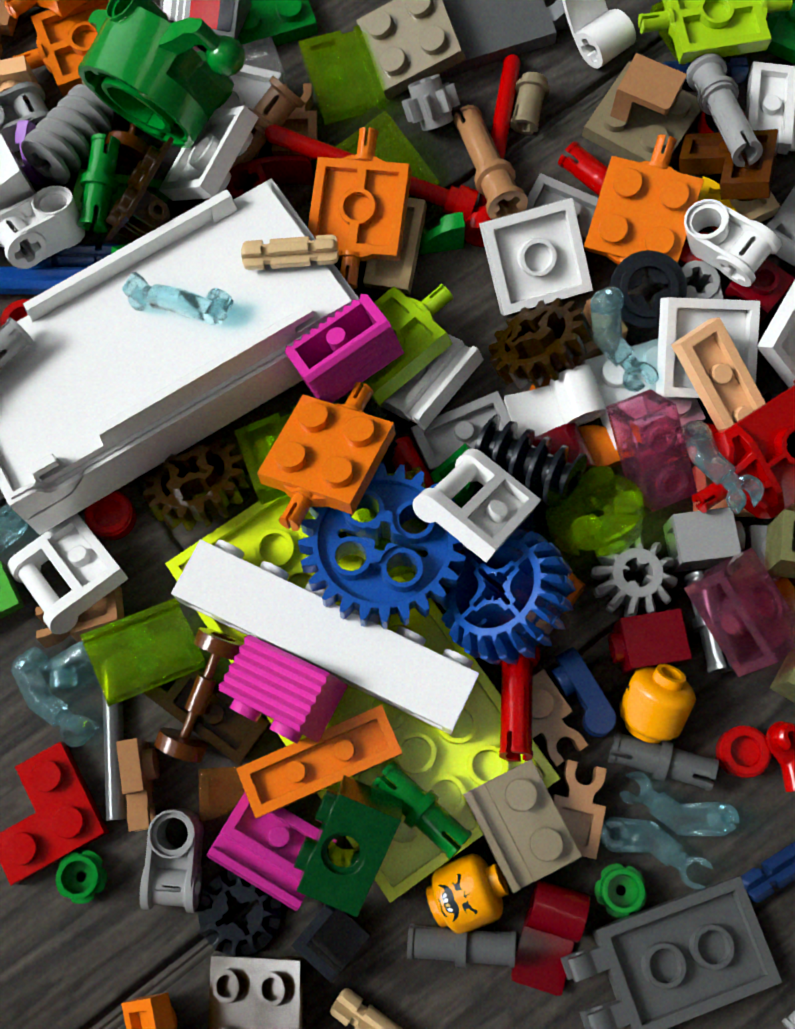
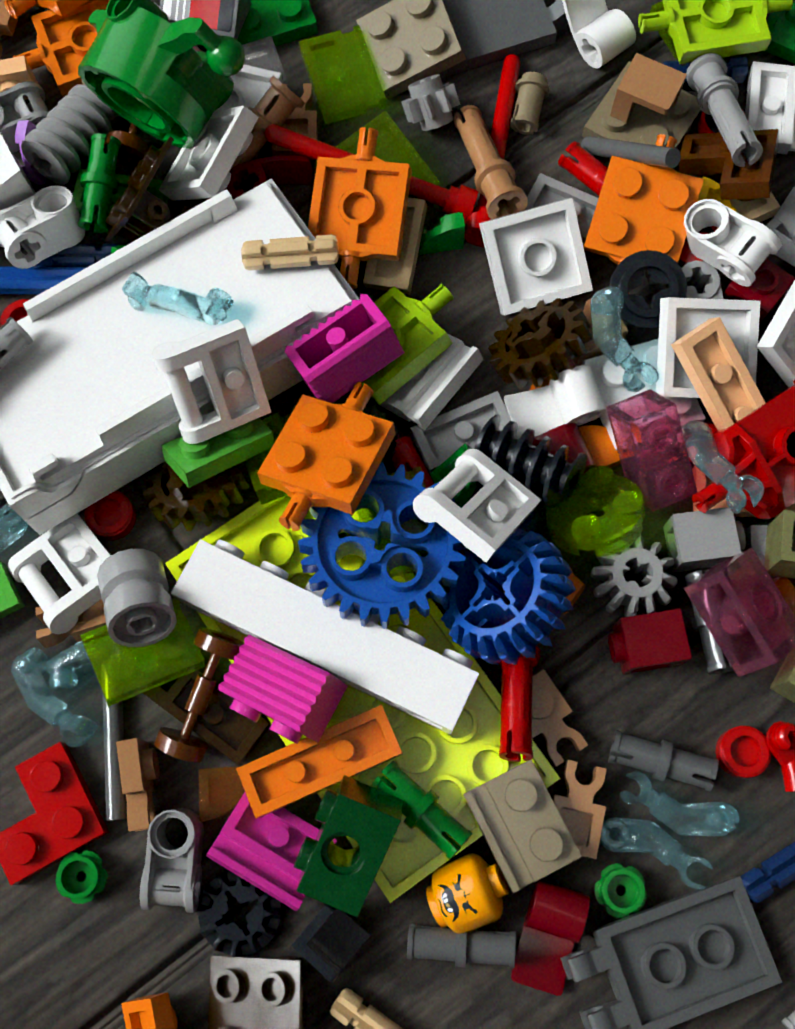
(136, 598): none -> light grey wheel
(208, 458): none -> bright green plate
(229, 375): none -> white plate
(575, 677): dark blue plate -> none
(638, 152): none -> dark grey bar
(657, 703): light orange head -> none

